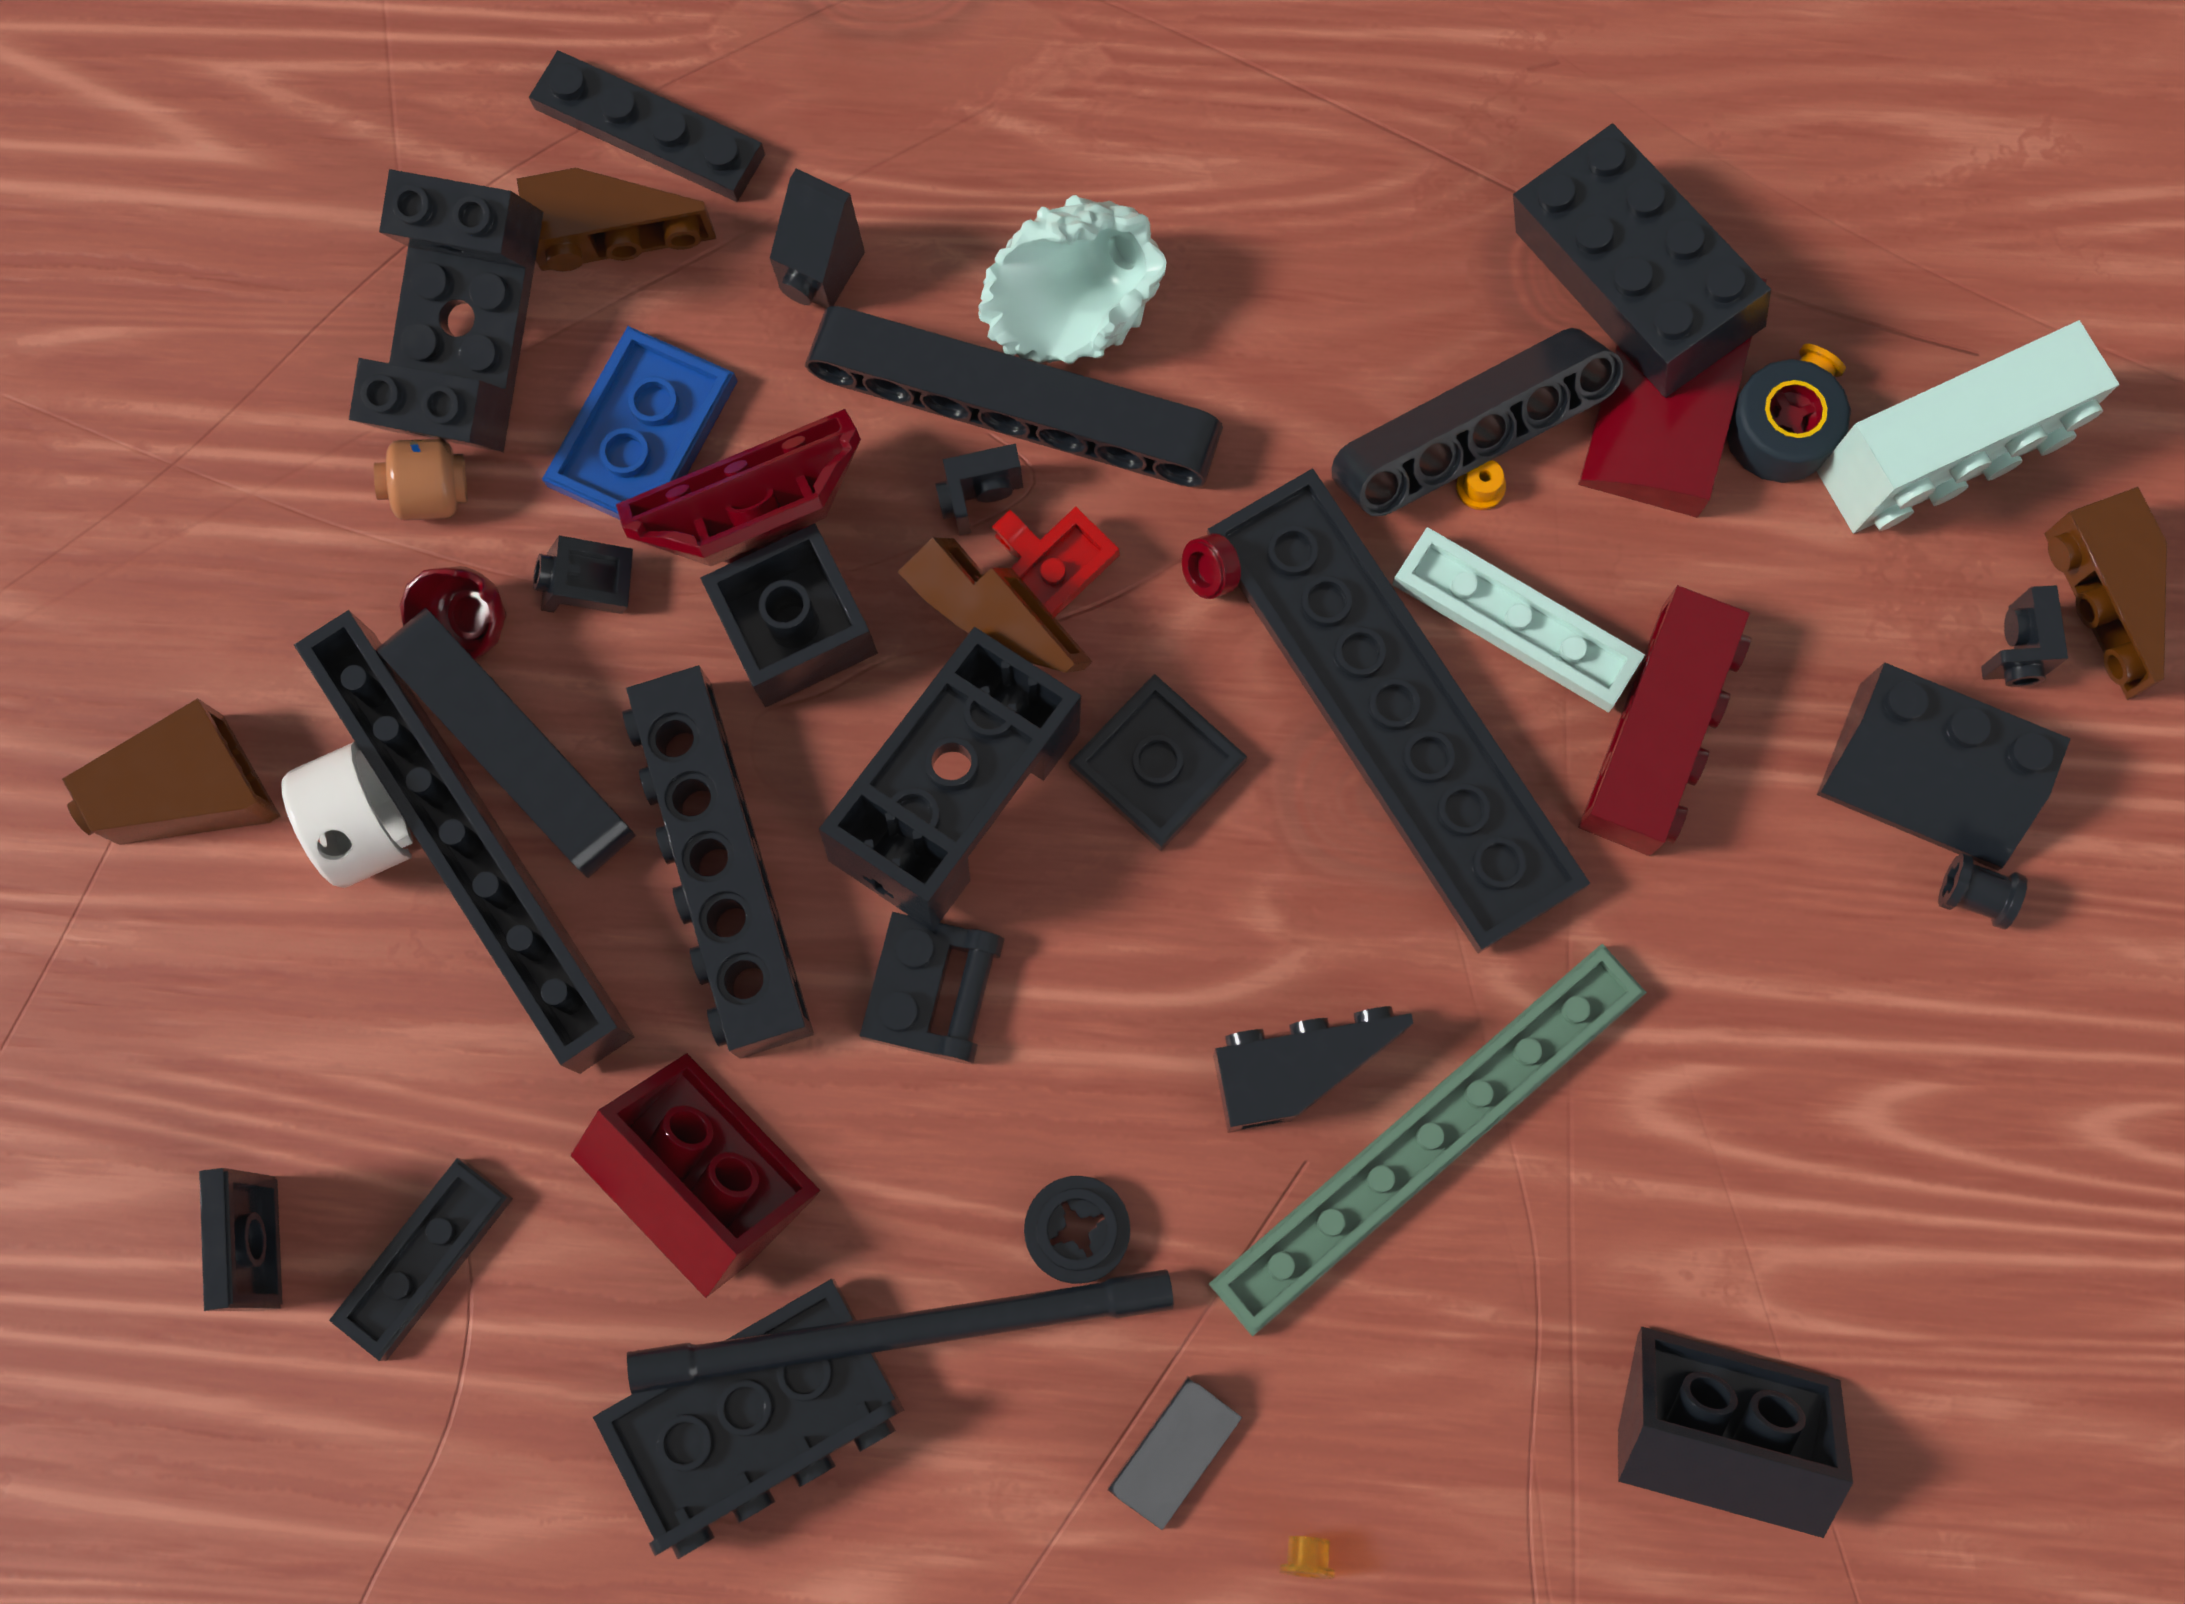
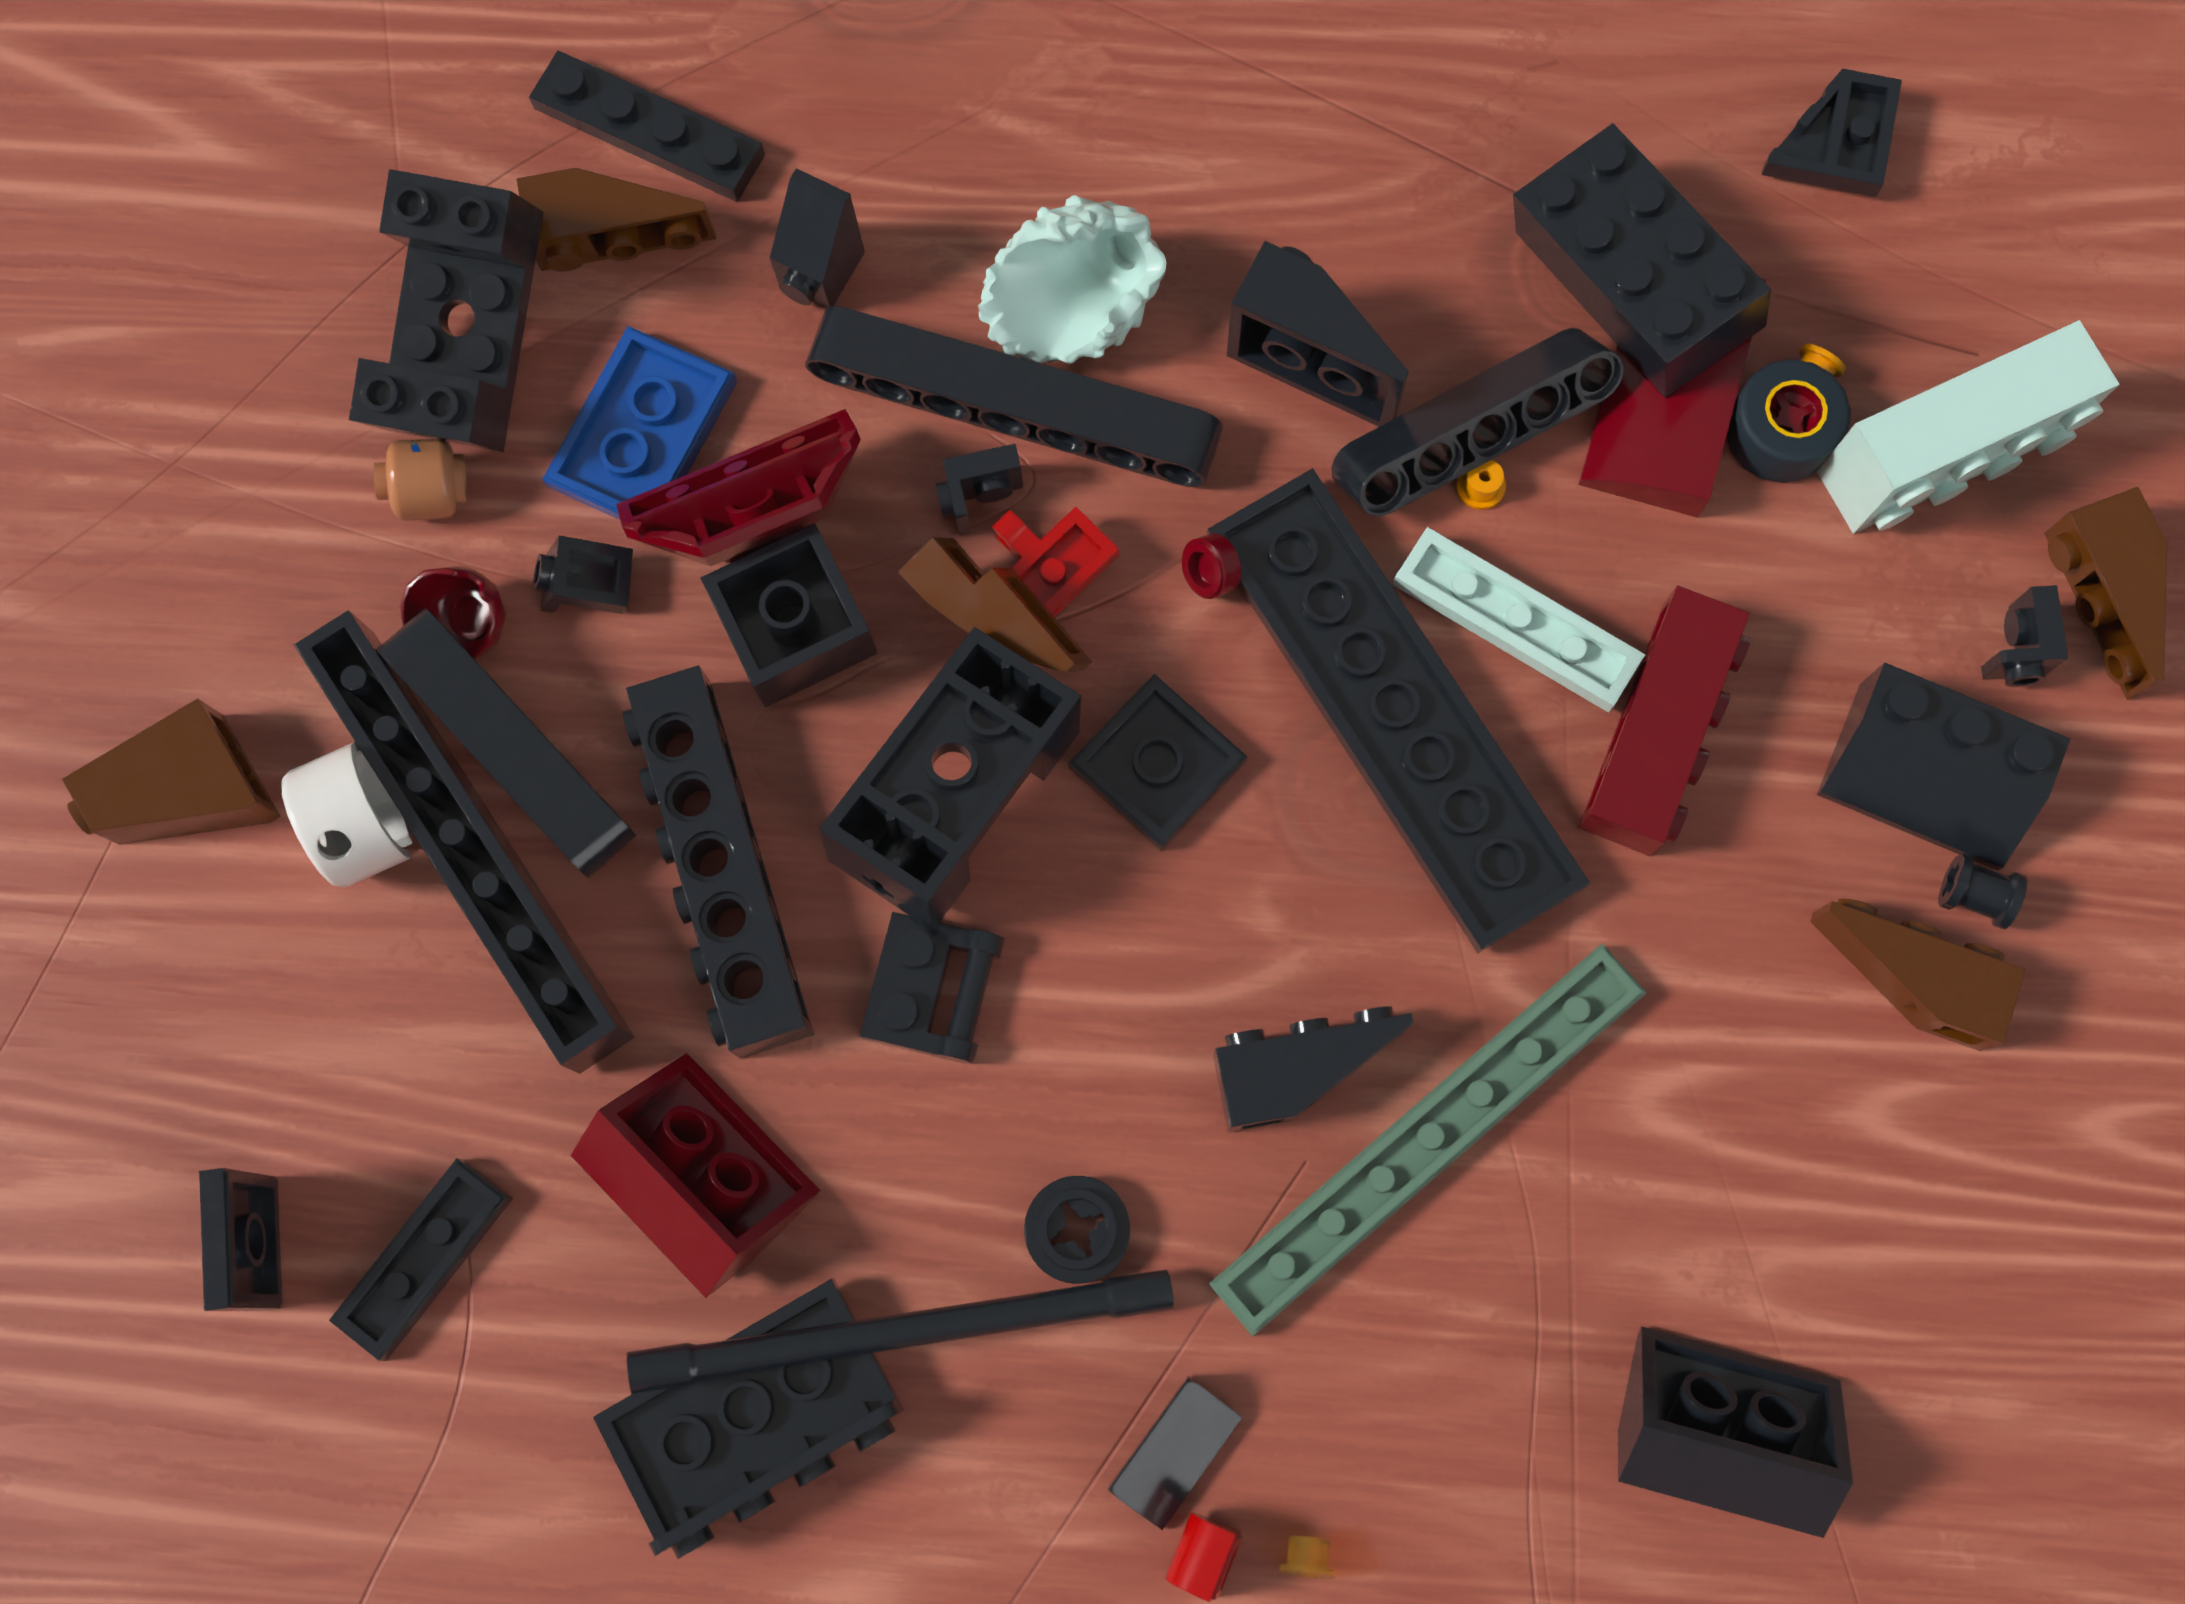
(1204, 1557): none -> red brick
(1311, 336): none -> black slope
(1842, 136): none -> black wing
(1933, 983): none -> reddish brown slope

